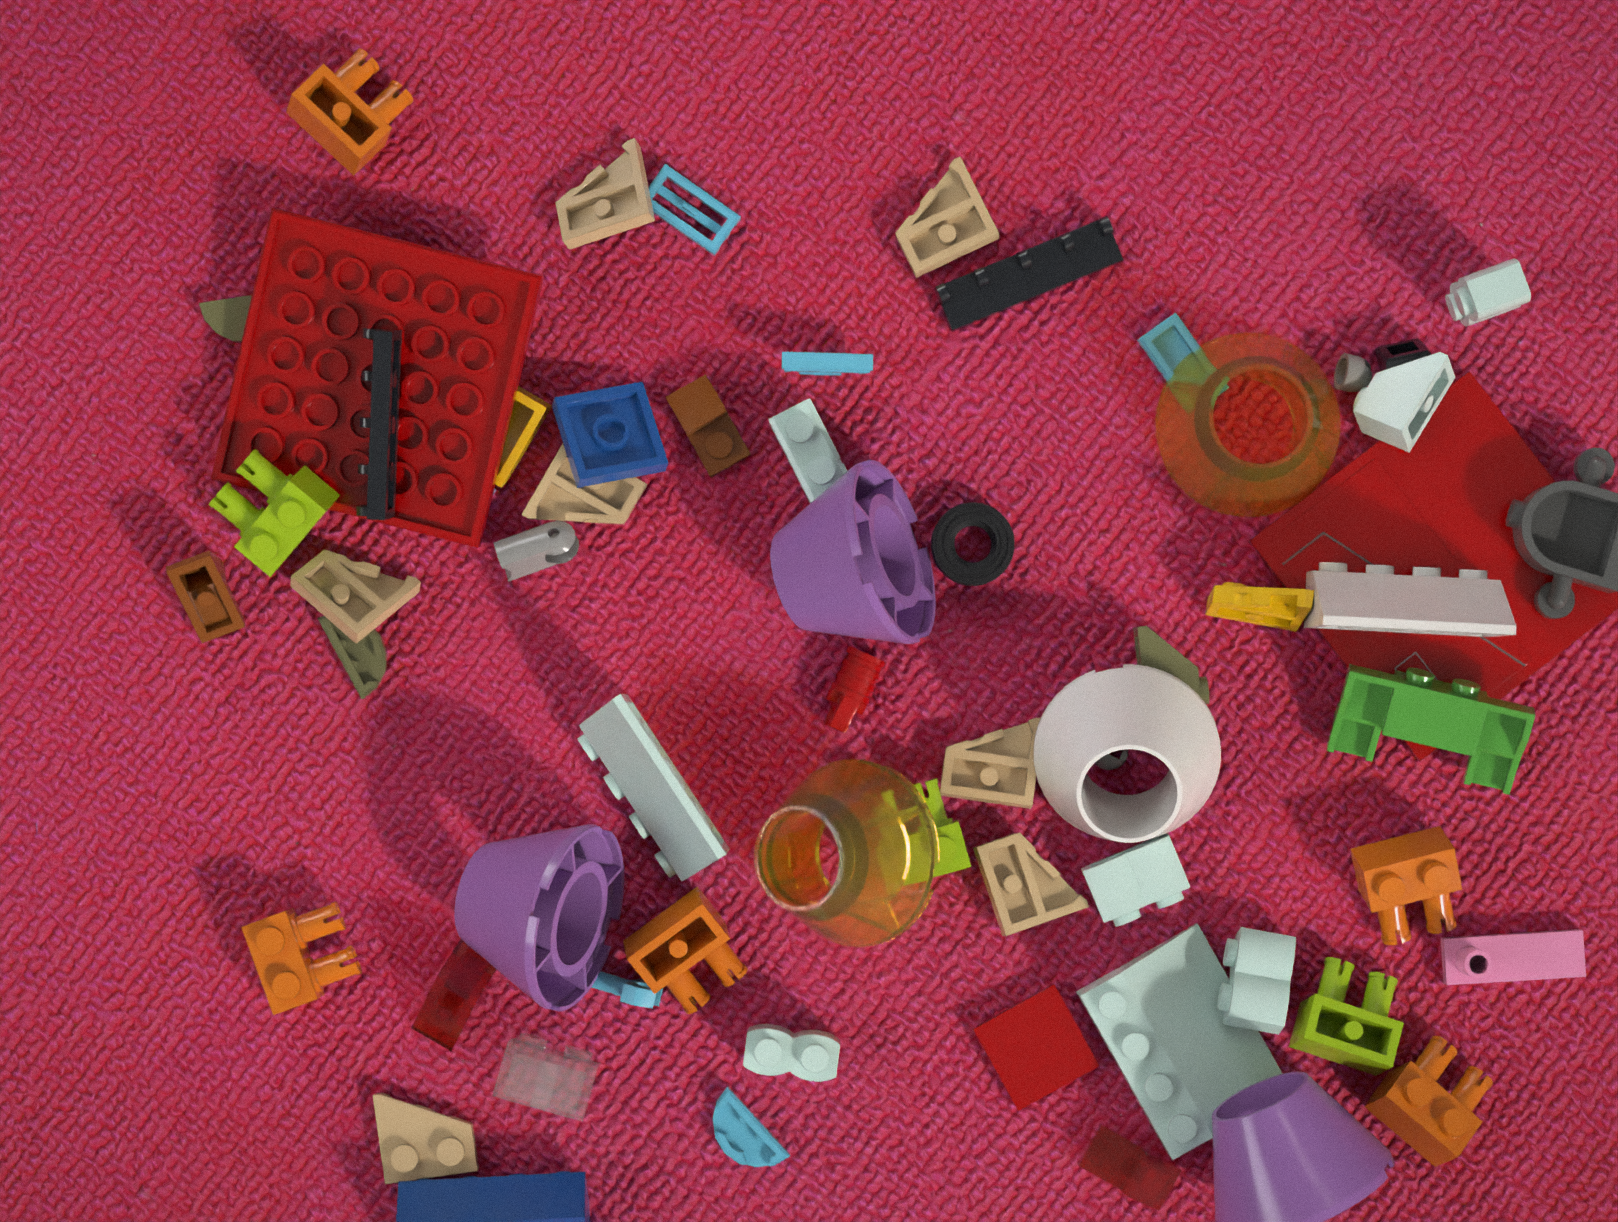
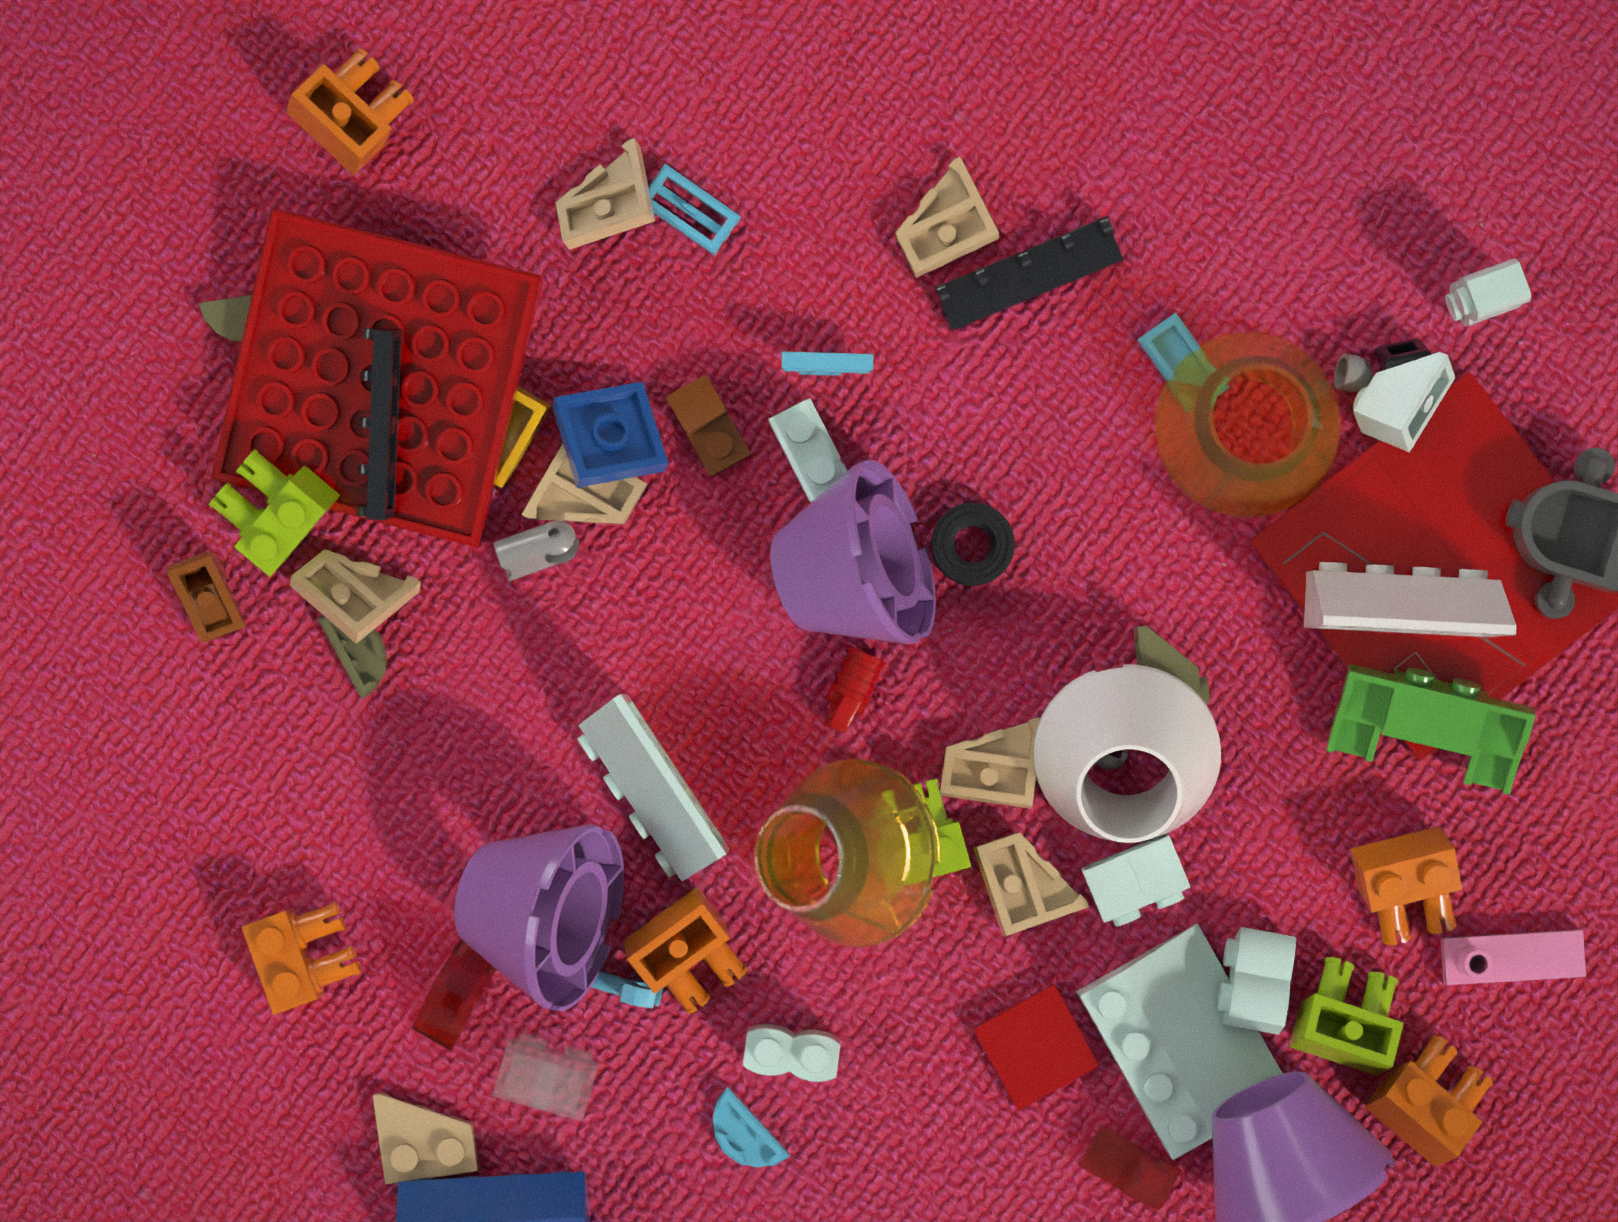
(1260, 605): yellow wing -> none

